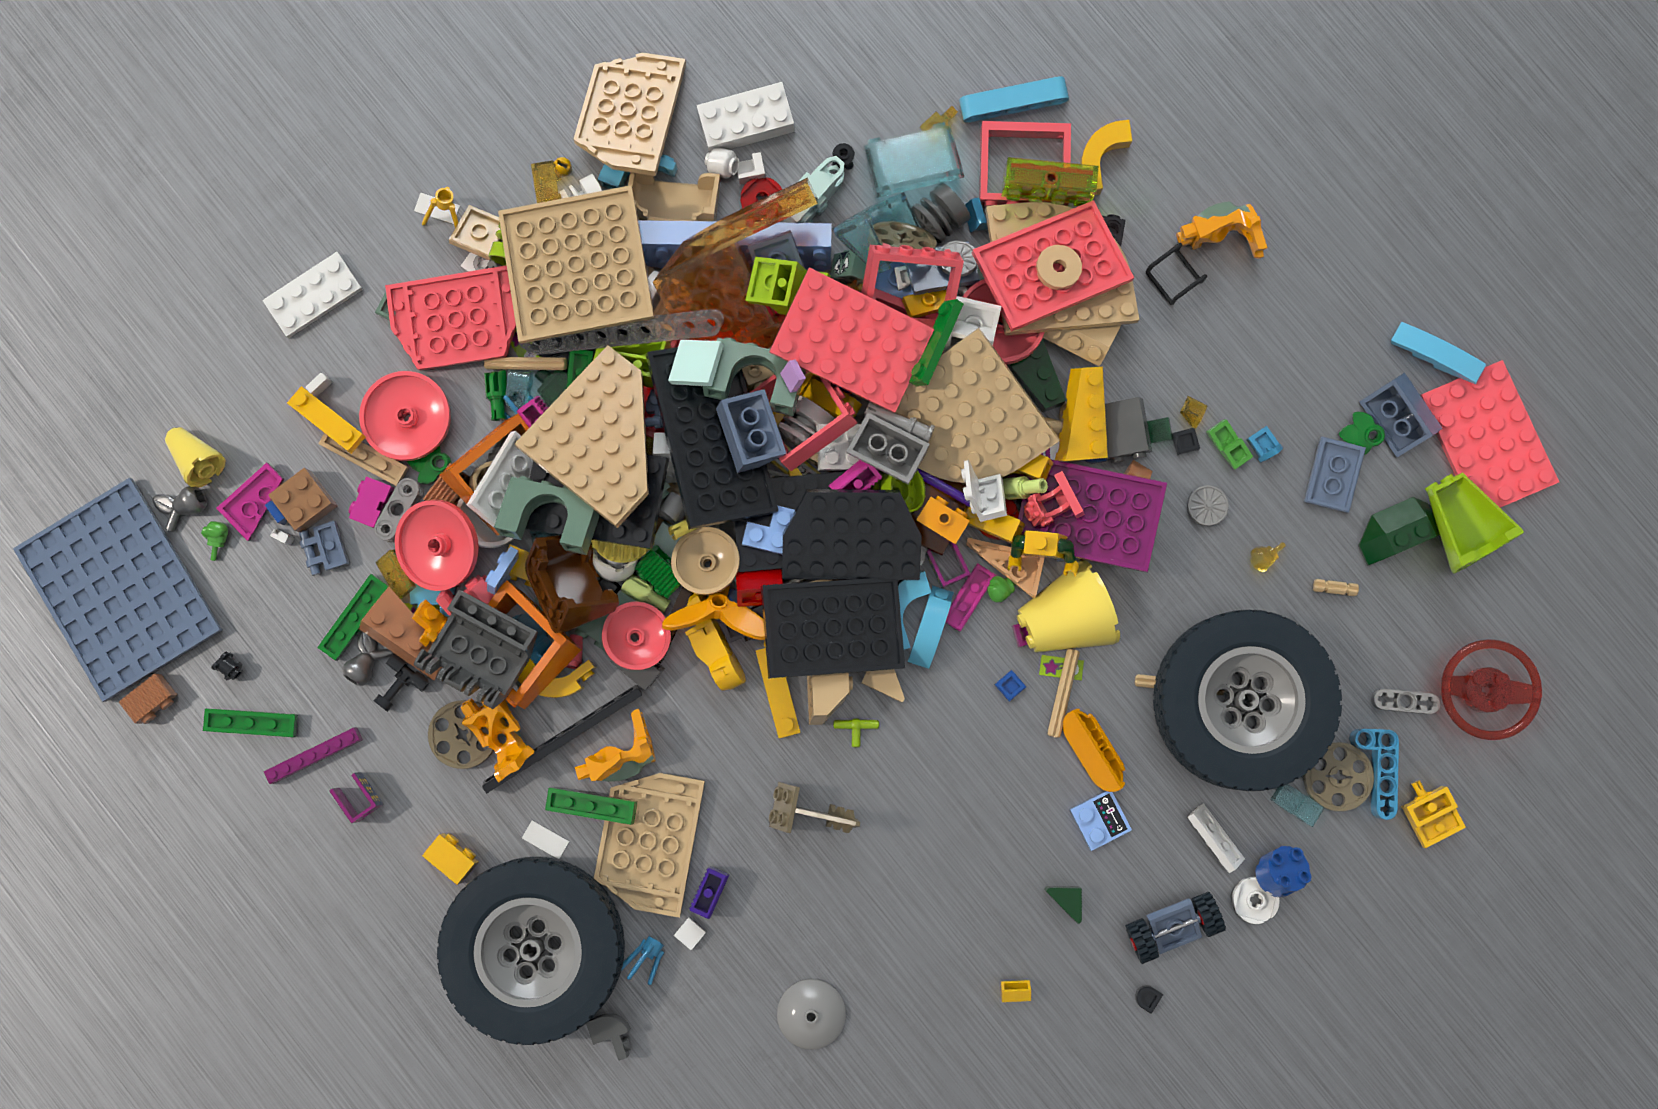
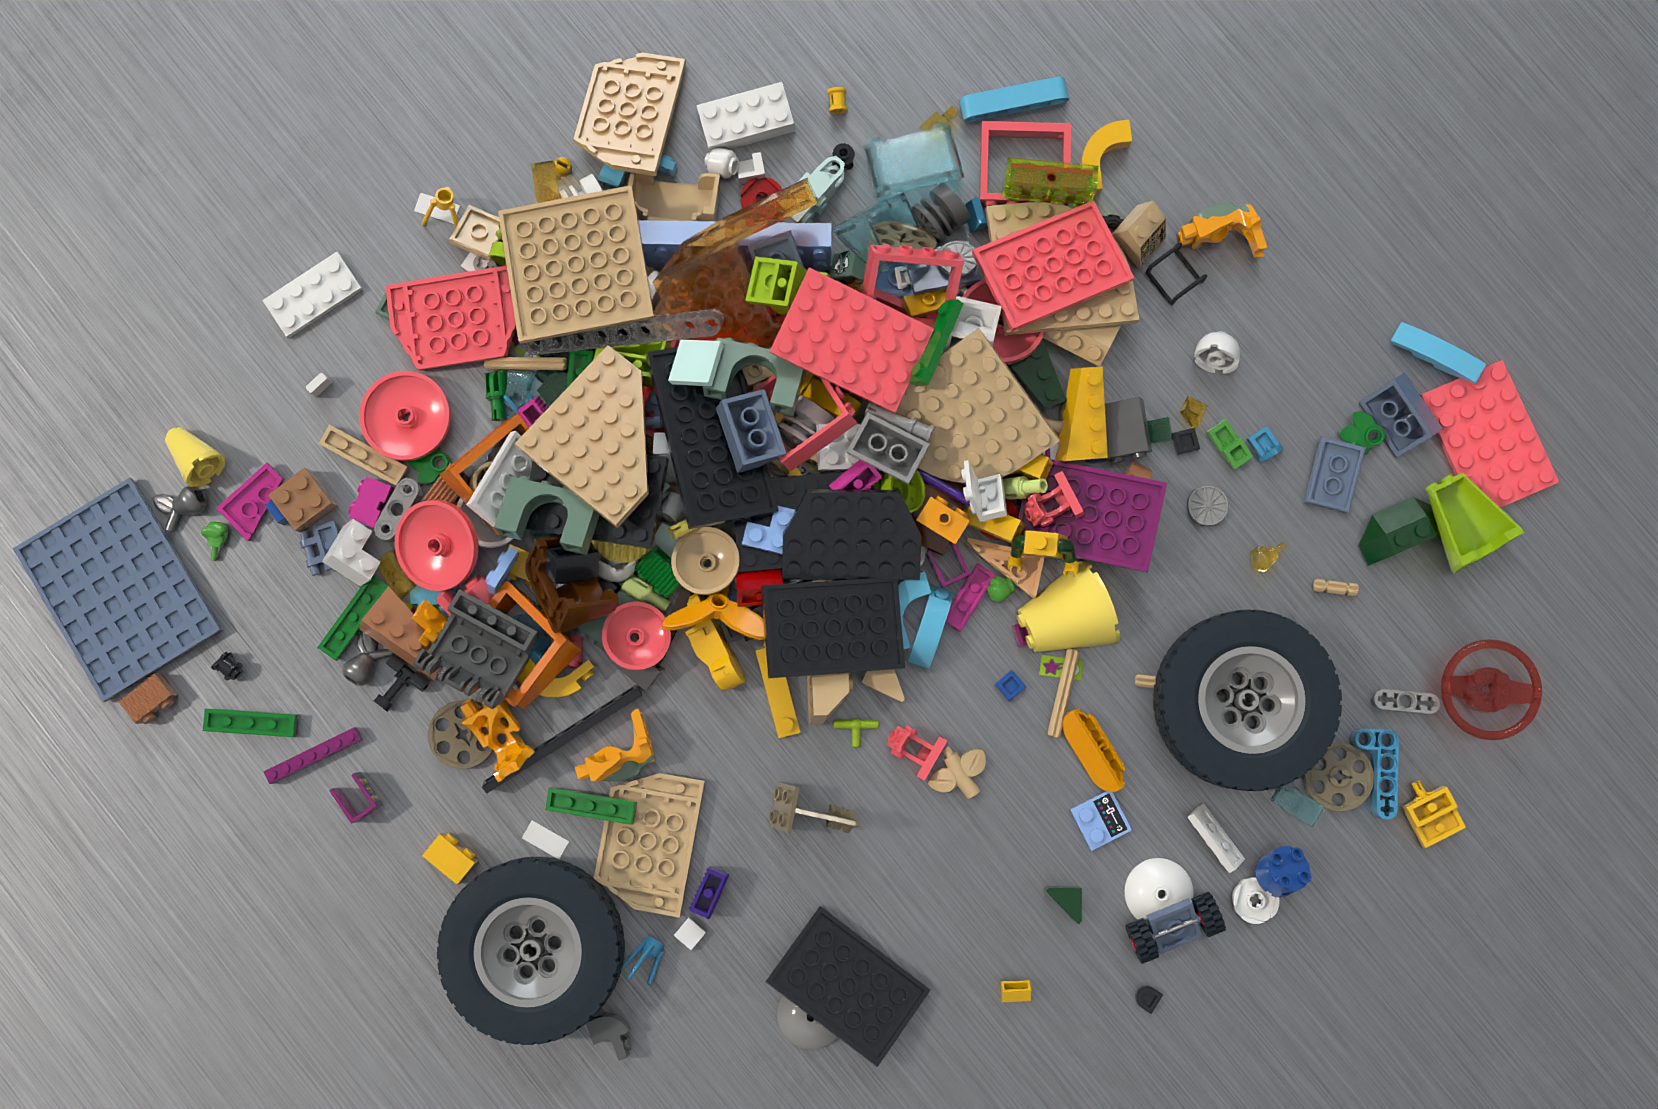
(282, 536): white tile -> none
(326, 420): yellow plate -> none
(347, 554): none -> white brick
(571, 566): none -> black brick
(793, 375): lavender tile -> none
(837, 100): none -> yellow bush
(848, 986): none -> black plate
(927, 755): none -> coral tile
(959, 772): none -> tan plant
(1064, 256): tan tile -> none
(1141, 232): none -> tan slope
(1151, 877): none -> white dish
(1217, 352): none -> white cylinder

